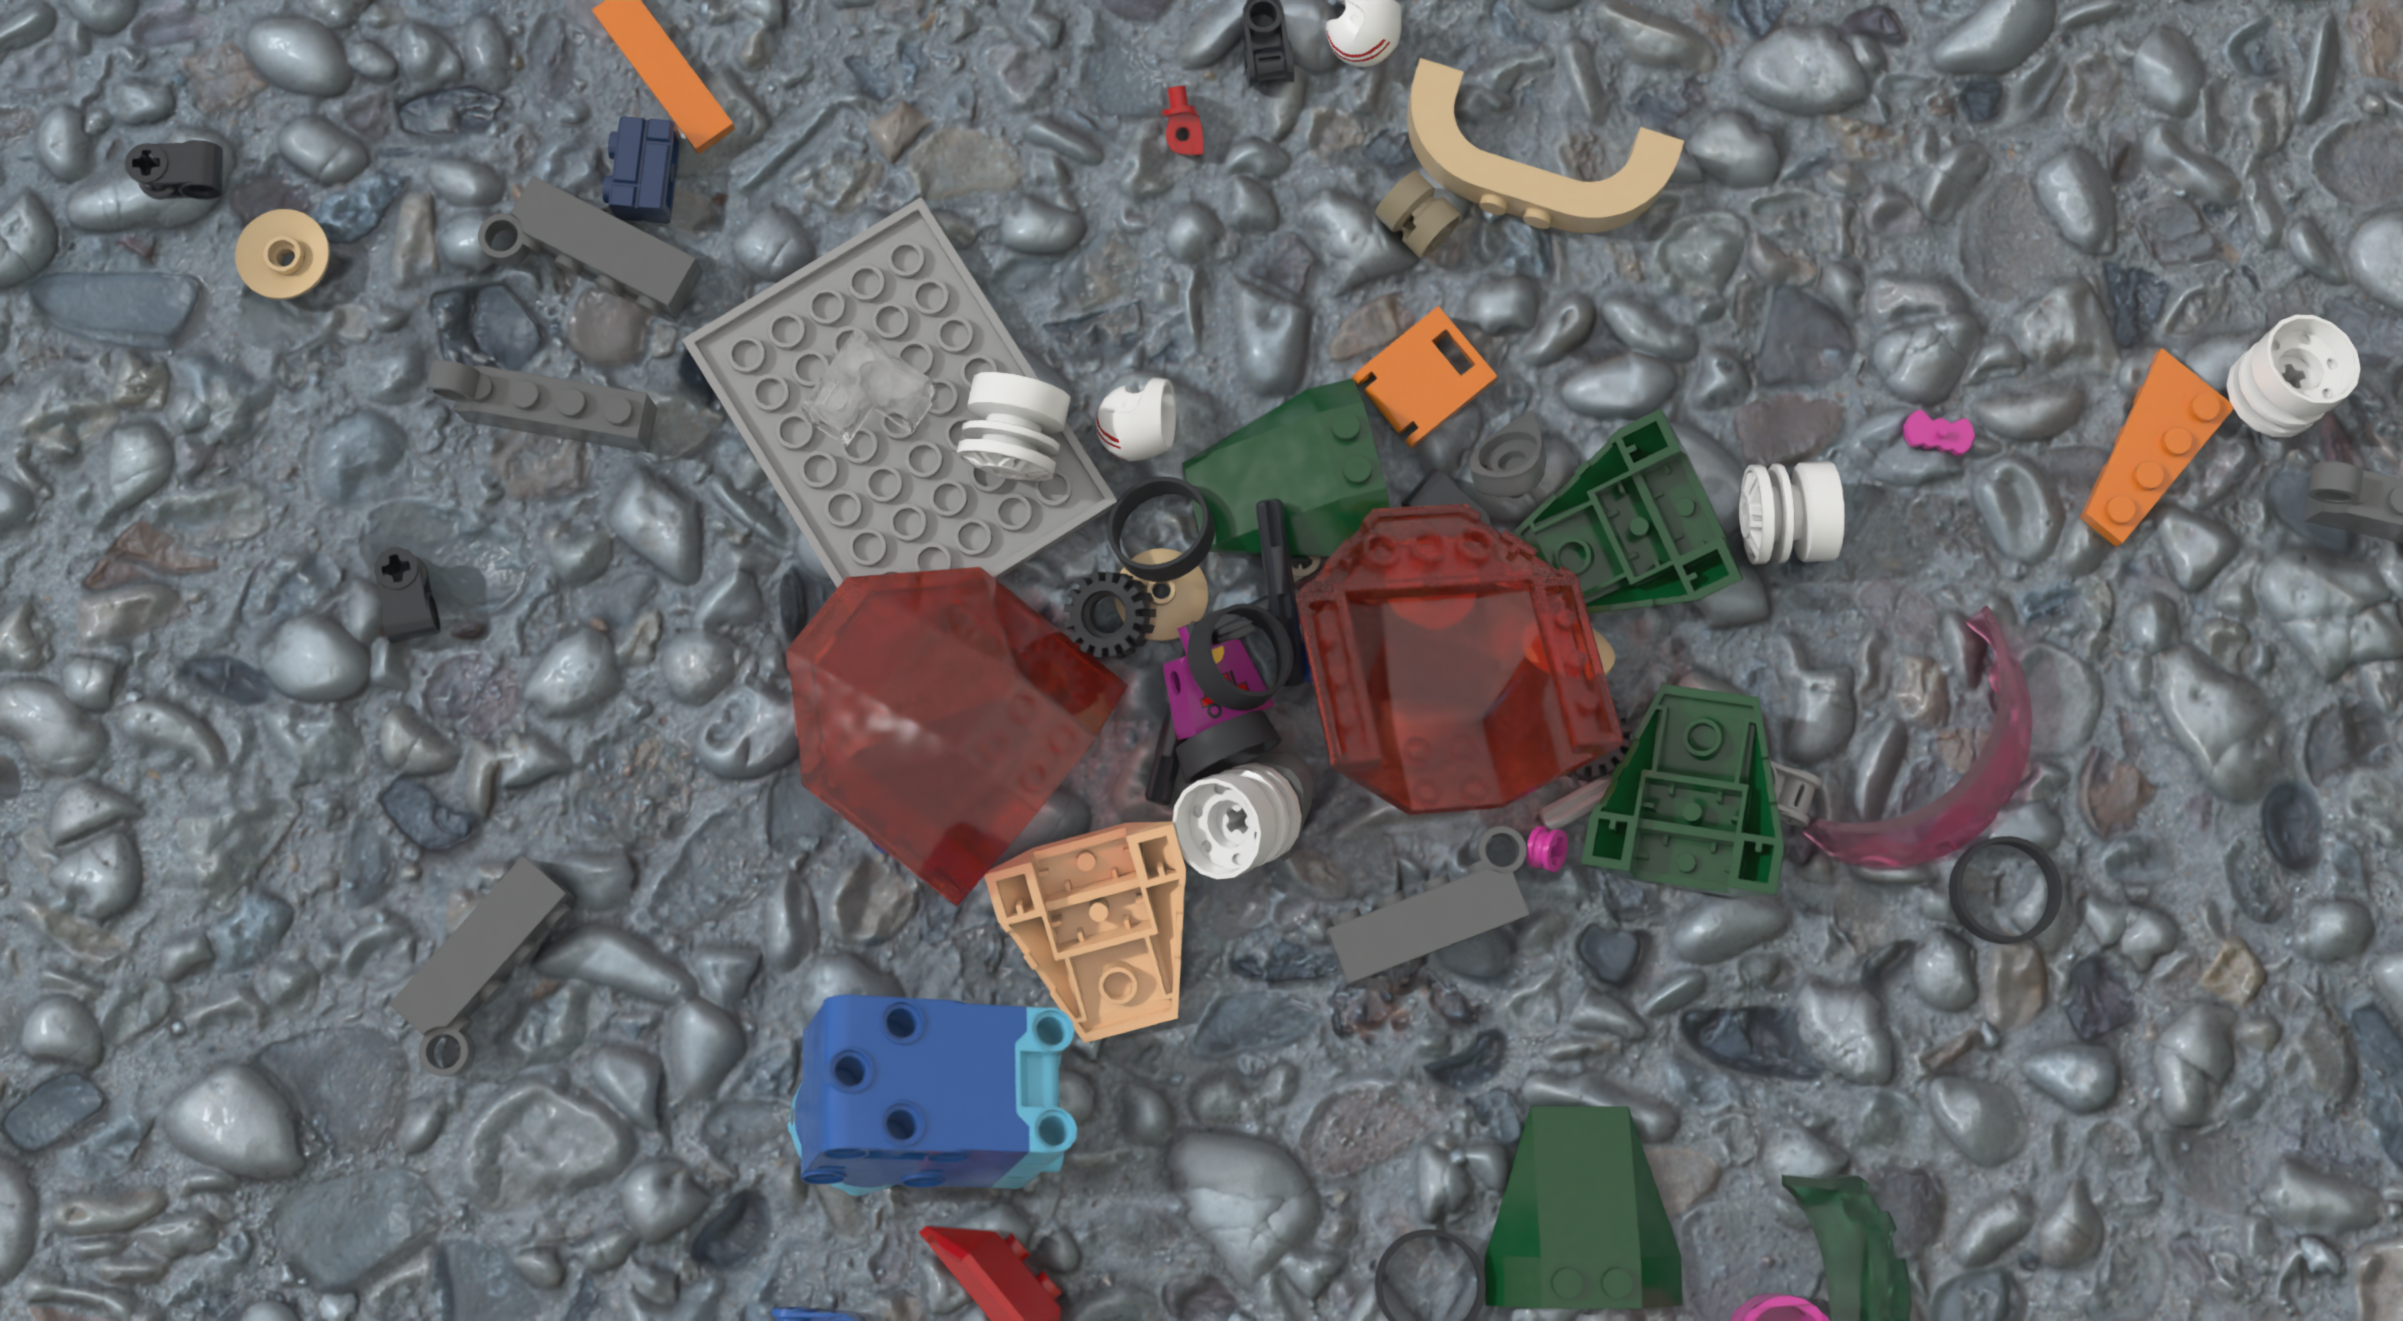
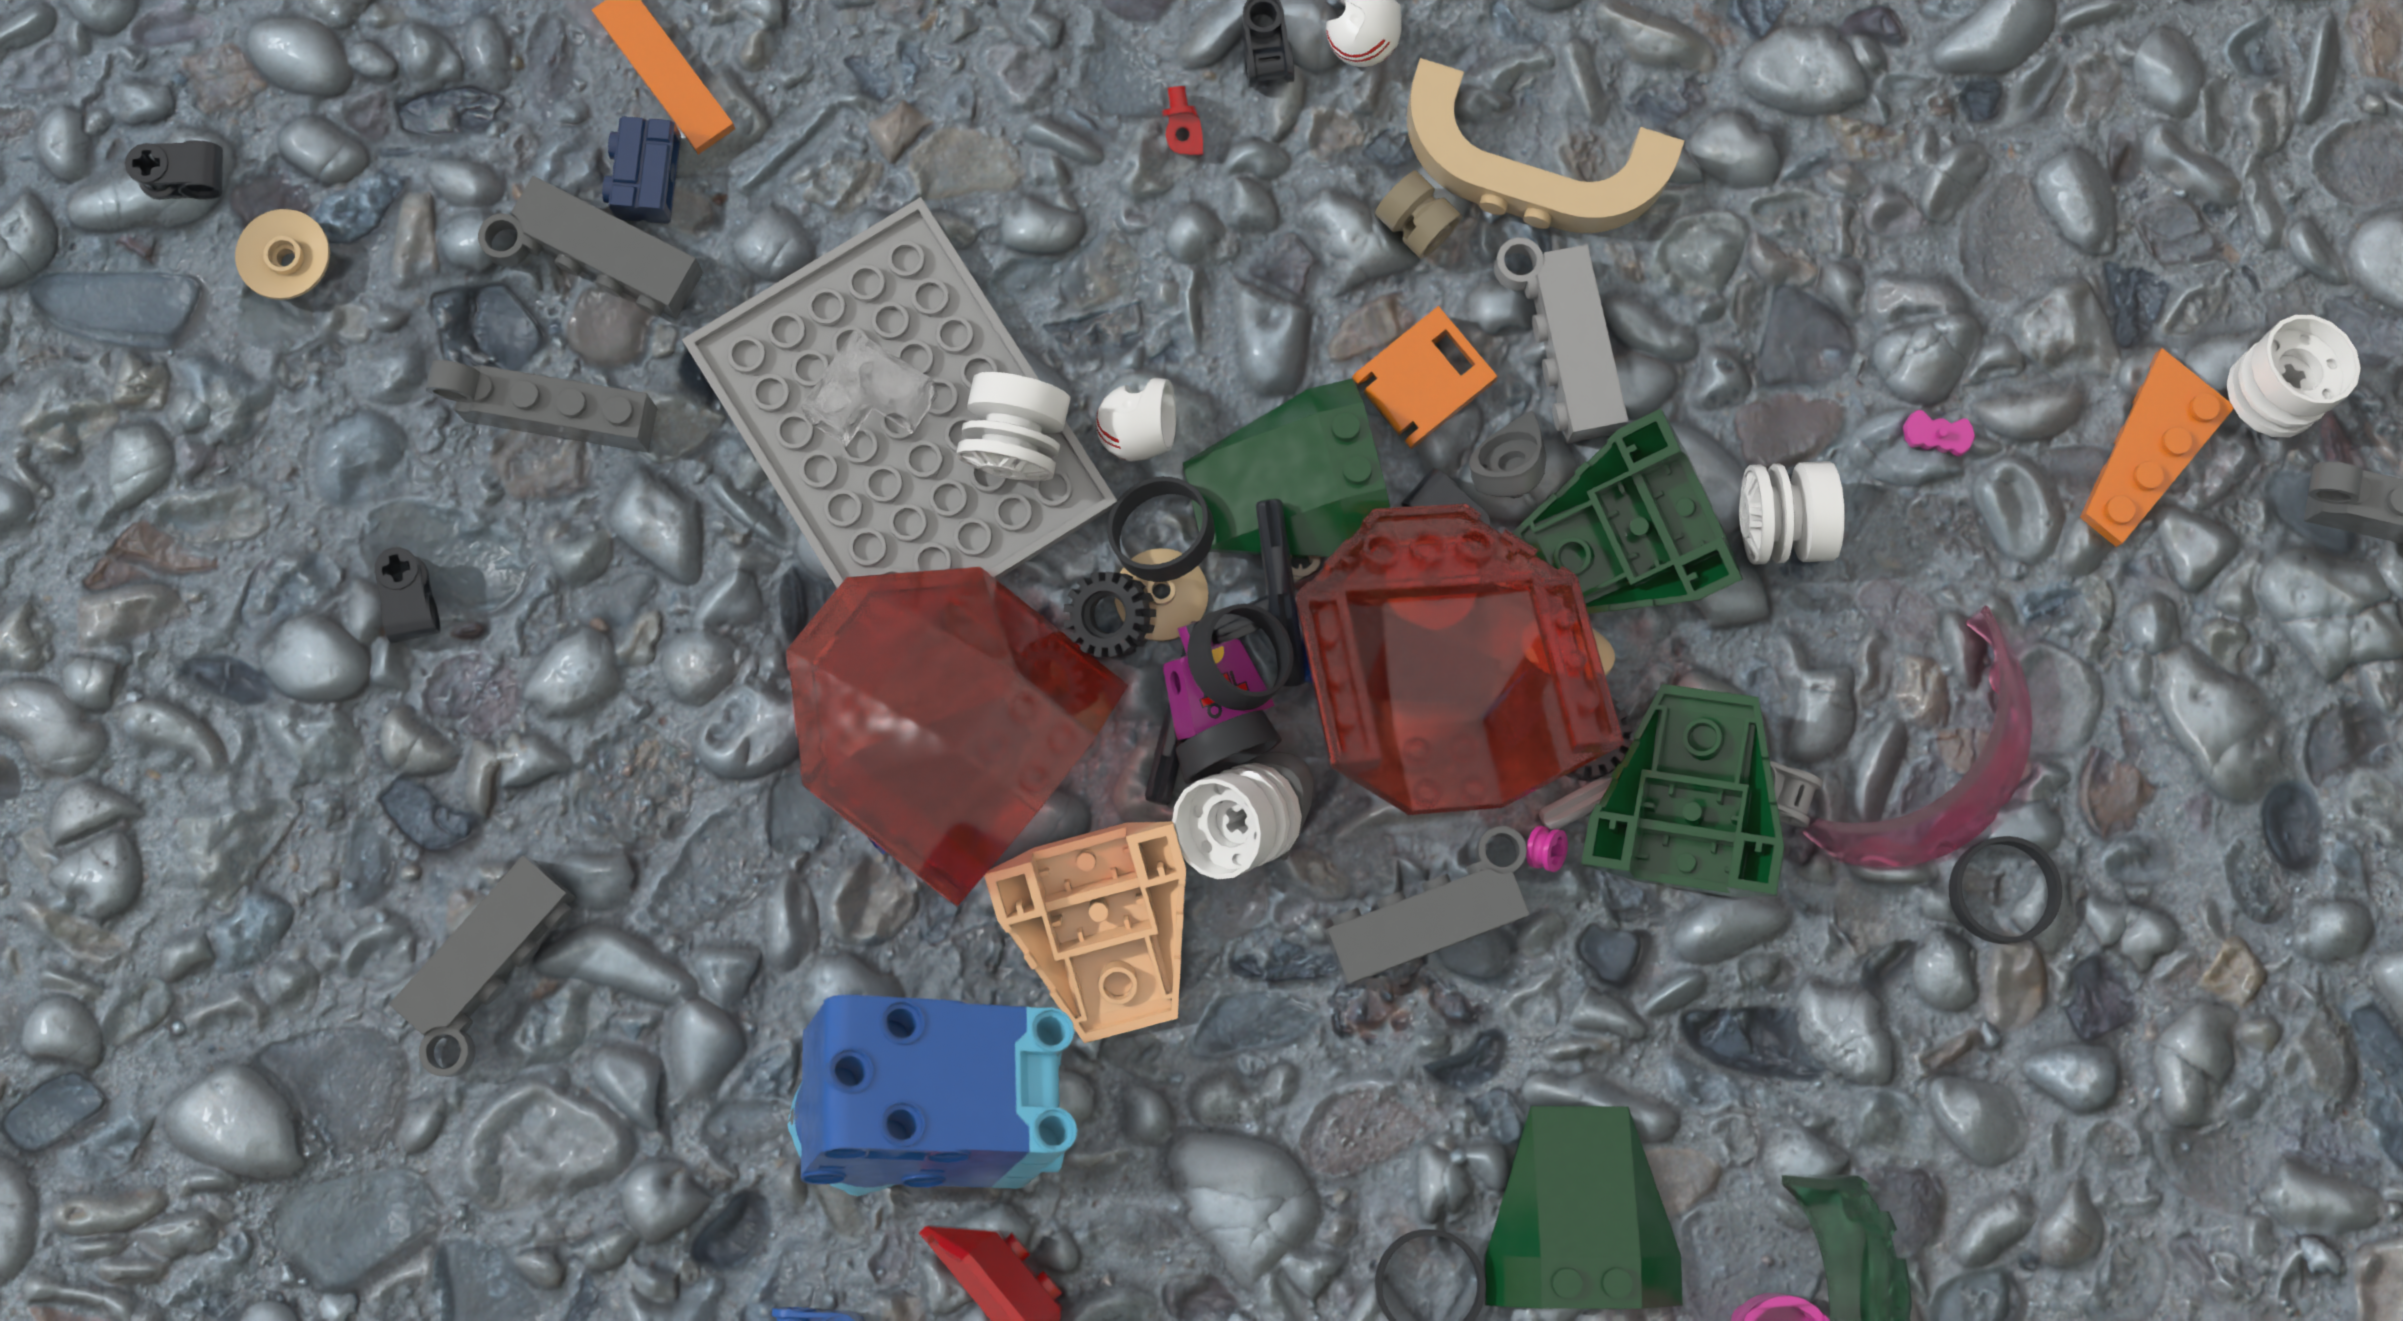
(1573, 336): none -> light grey hinge

